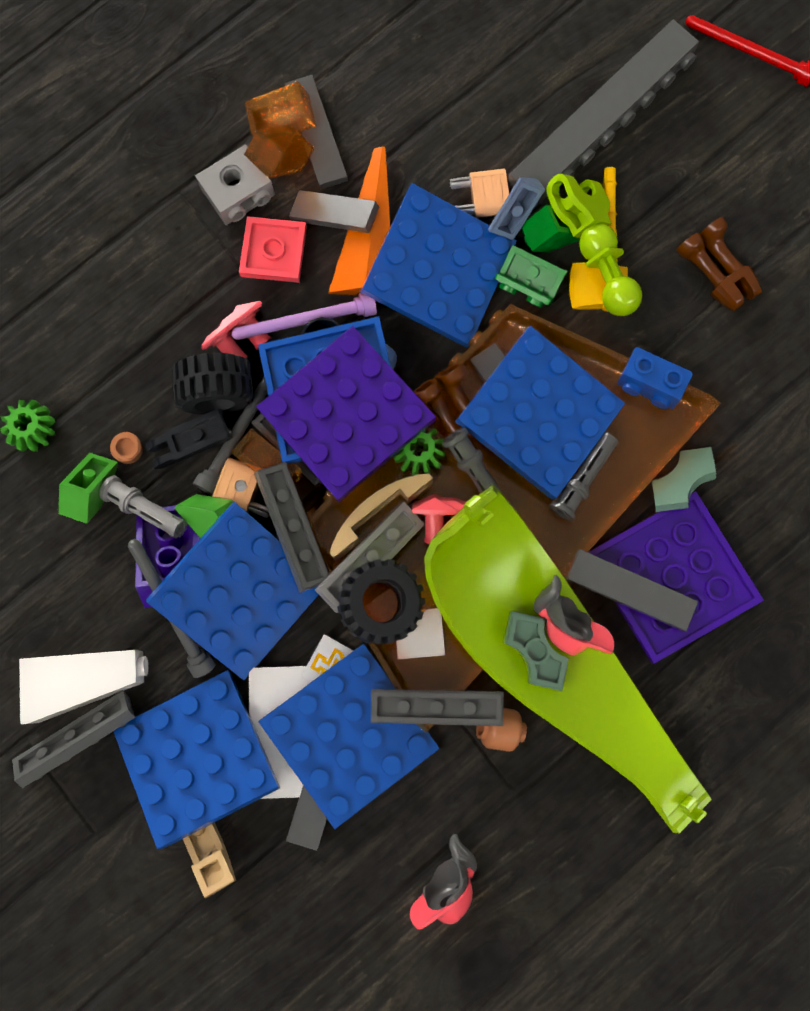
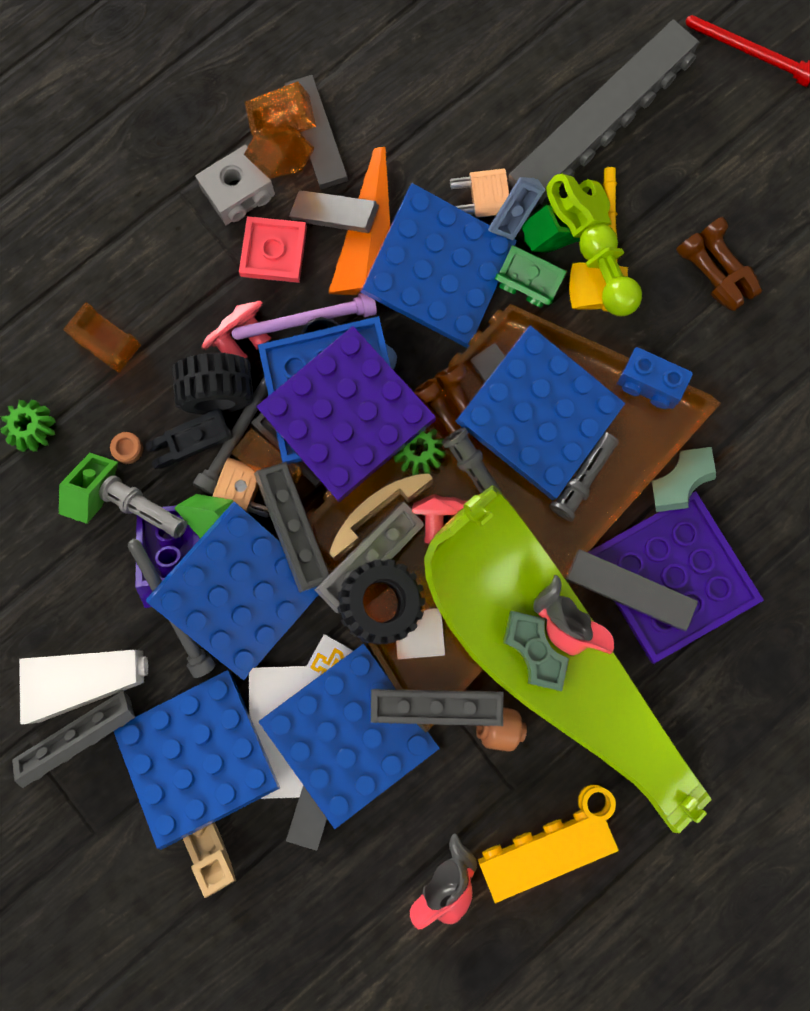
(102, 337): none -> clear orange panel
(551, 852): none -> yellow hinge

